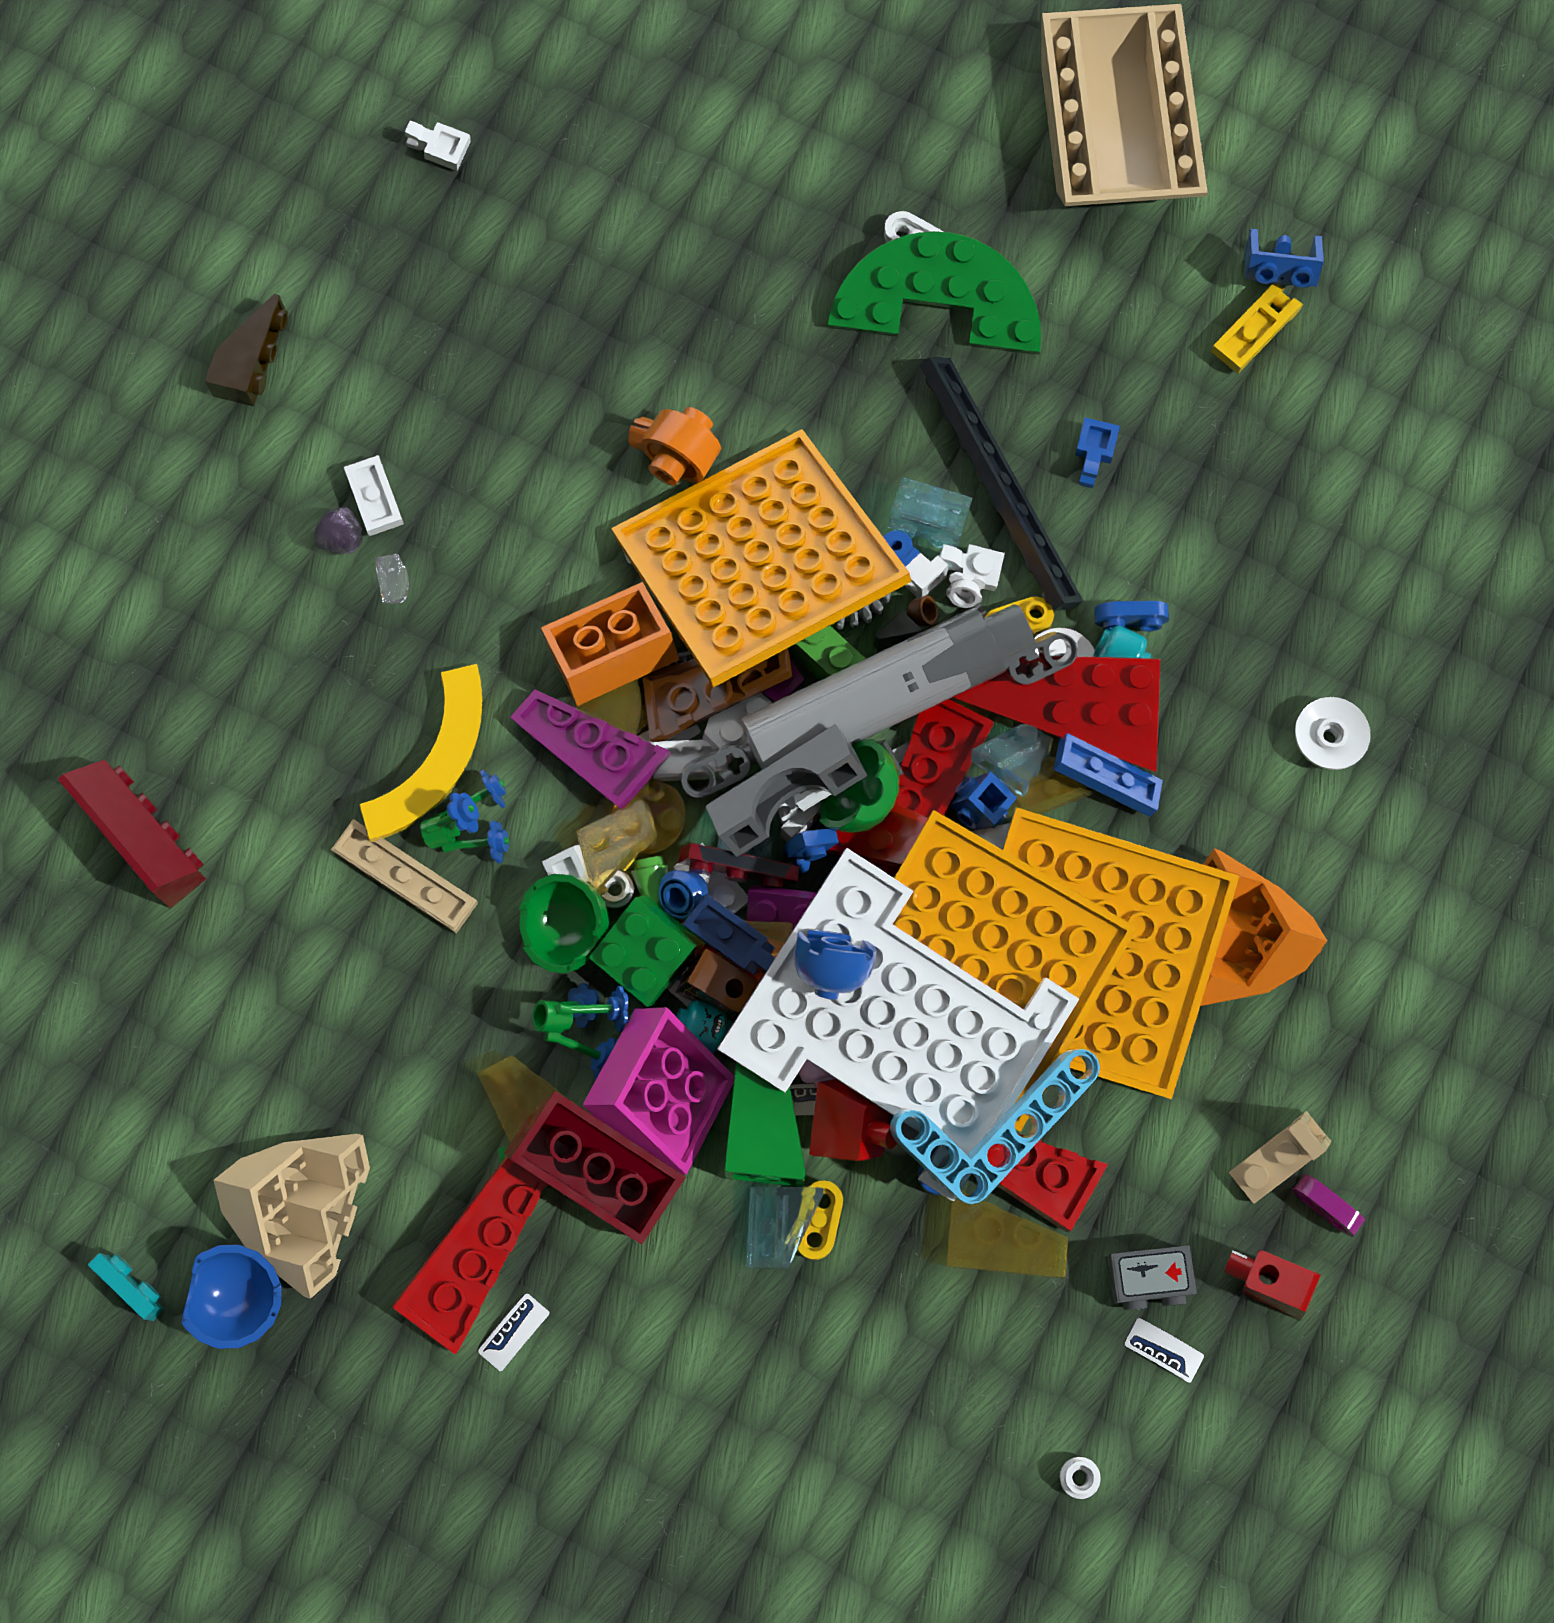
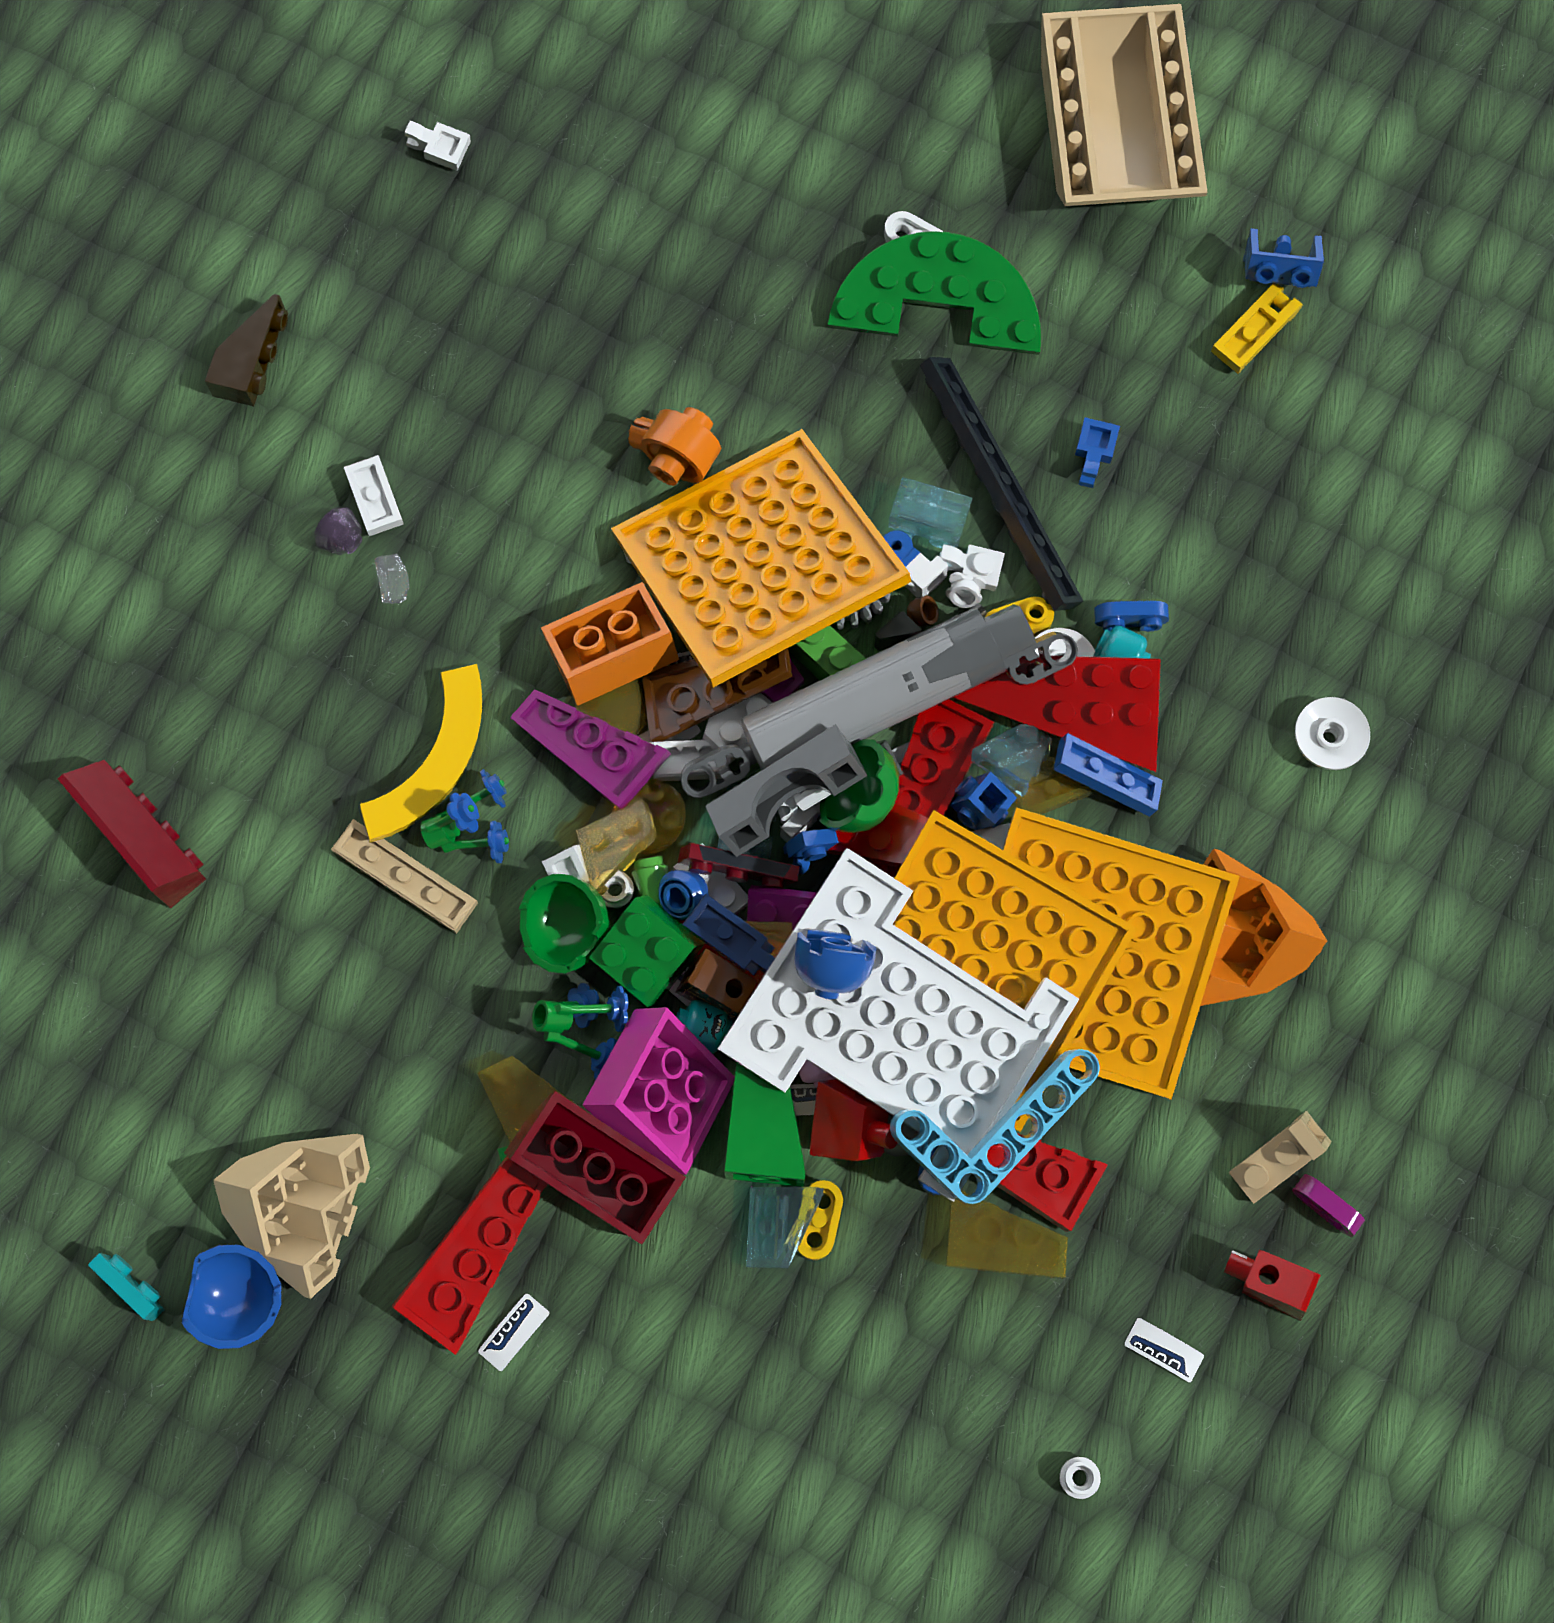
(1151, 1276): brick -> none

